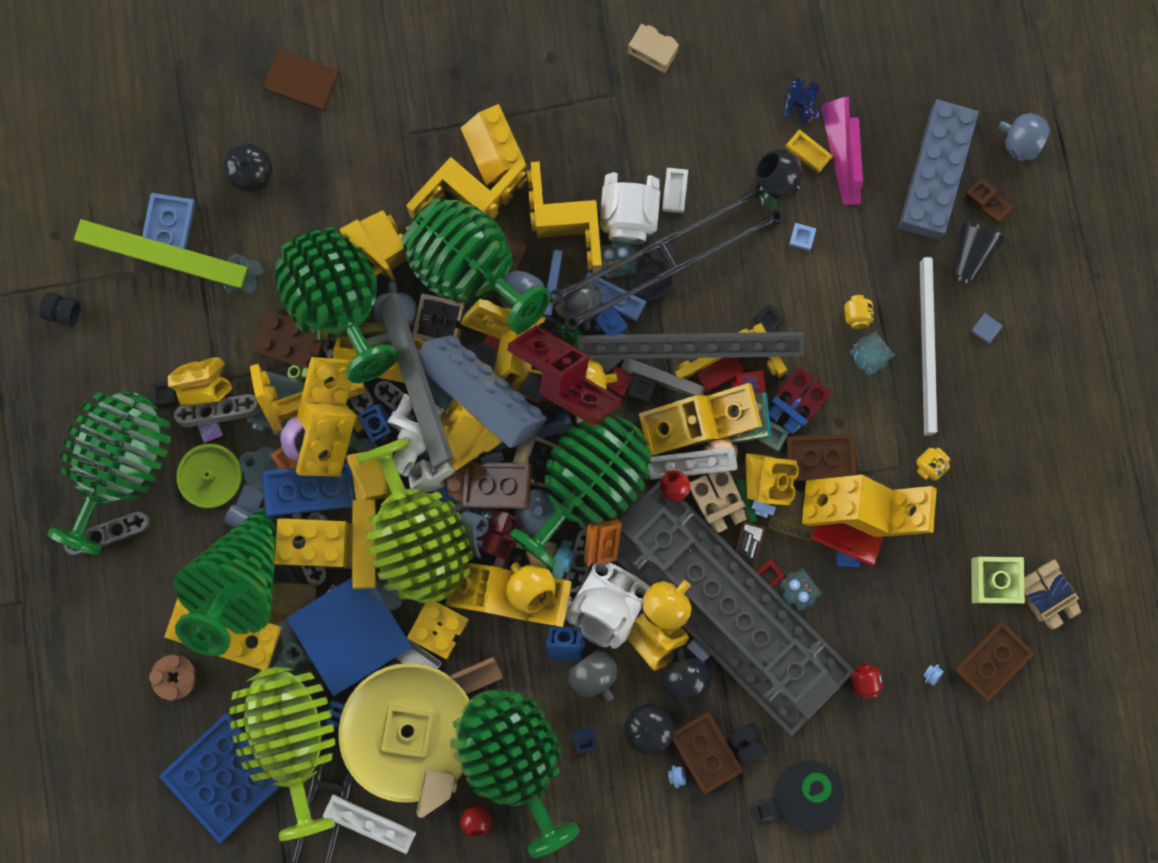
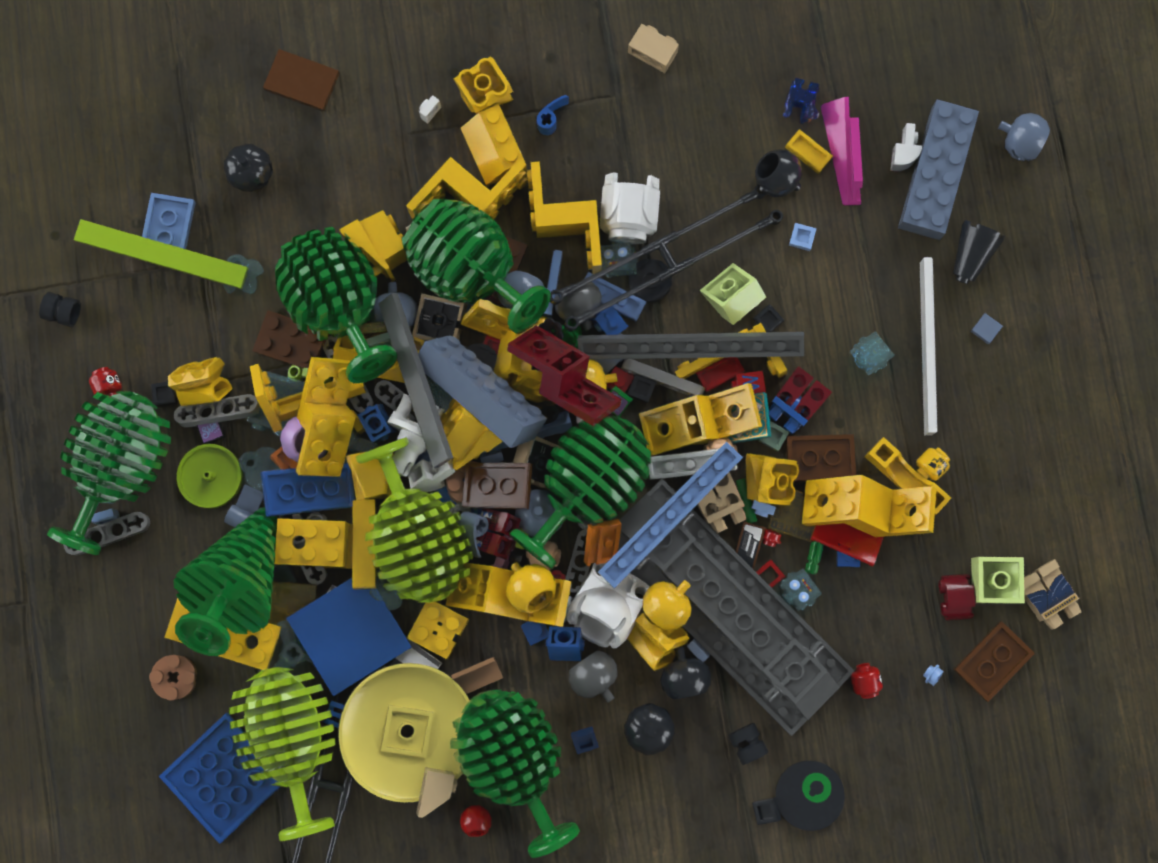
(105, 381): none -> red head
(105, 516): none -> light blue tile
(369, 824): white tile -> none
(429, 109): none -> white plate
(483, 85): none -> yellow piece
(532, 385): black tile -> none
(535, 632): none -> blue plate
(547, 114): none -> blue panel
(563, 559): medium azure plate -> none
(626, 400): none -> tile
(670, 515): none -> medium blue plate
(675, 190): white tile -> none
(675, 486): red piece -> none
(677, 776): light blue plate -> none
(706, 753): reddish brown plate -> none
(733, 293): none -> yellowish green slope
(768, 201): dark green plate -> none
(771, 538): none -> red plate
(814, 557): none -> green axle
(859, 312): yellow head -> none
(894, 467): none -> yellow arch
(906, 153): none -> white brick
(958, 597): none -> dark red cylinder
(989, 202): reddish brown slope -> none

